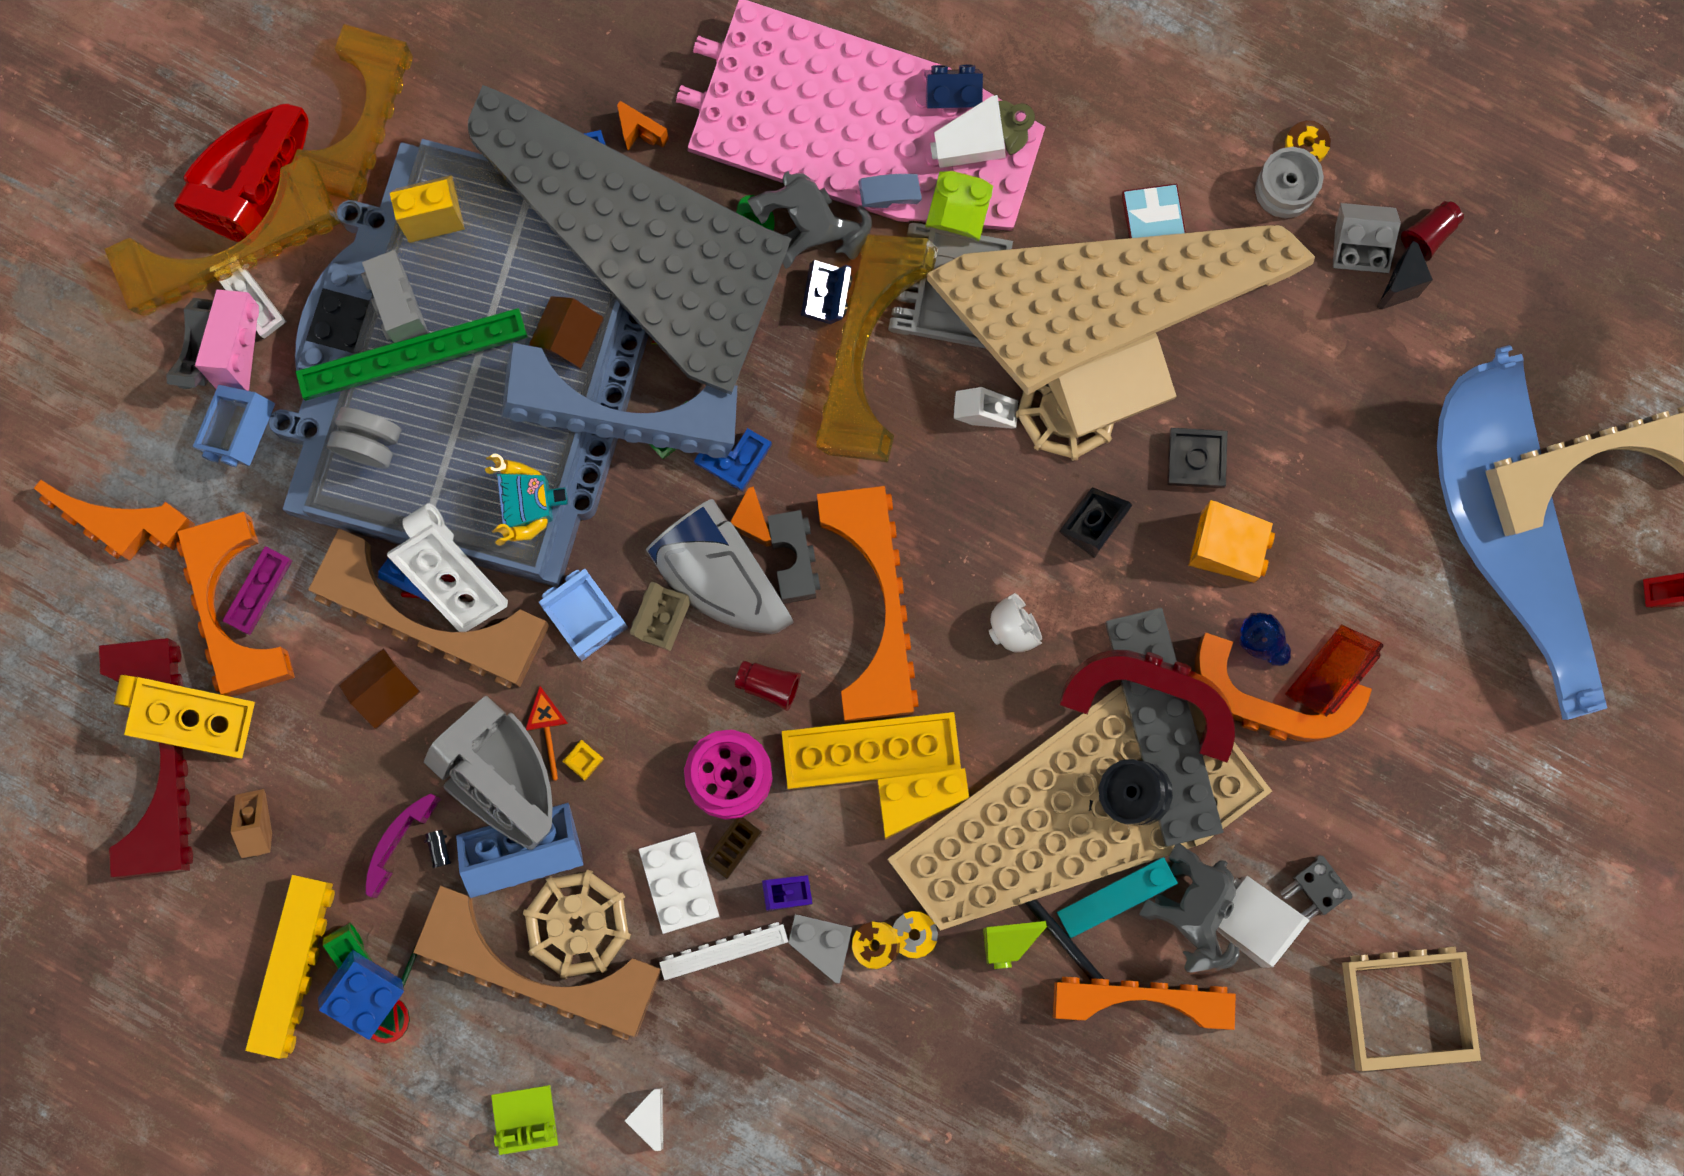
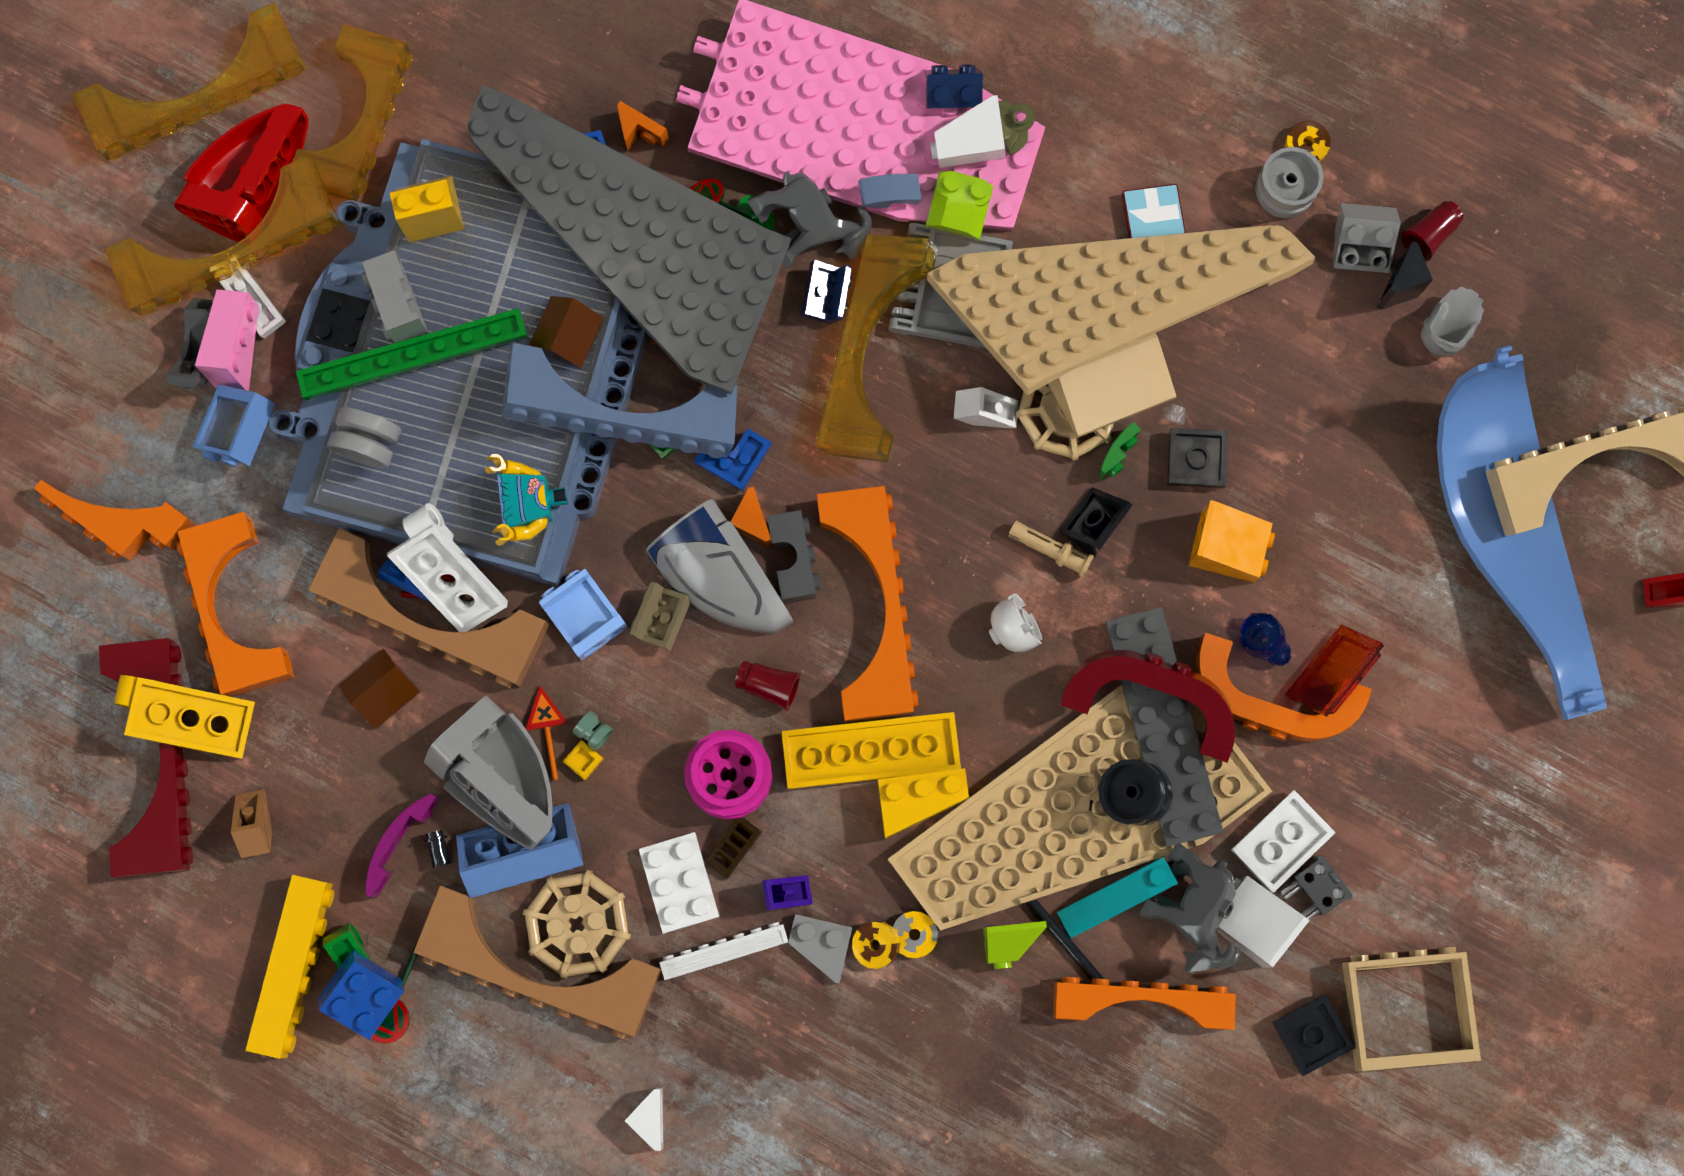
(257, 590): magenta plate -> none
(262, 62): none -> clear yellow arch
(524, 1120): lime hinge -> none
(592, 730): none -> sand green wheel
(715, 191): none -> dark green piece
(1063, 553): none -> tan pin
(1115, 457): none -> green slope
(1175, 414): none -> clear plate
(1282, 841): none -> white plate
(1313, 1035): none -> black plate
(1452, 322): none -> light grey hair

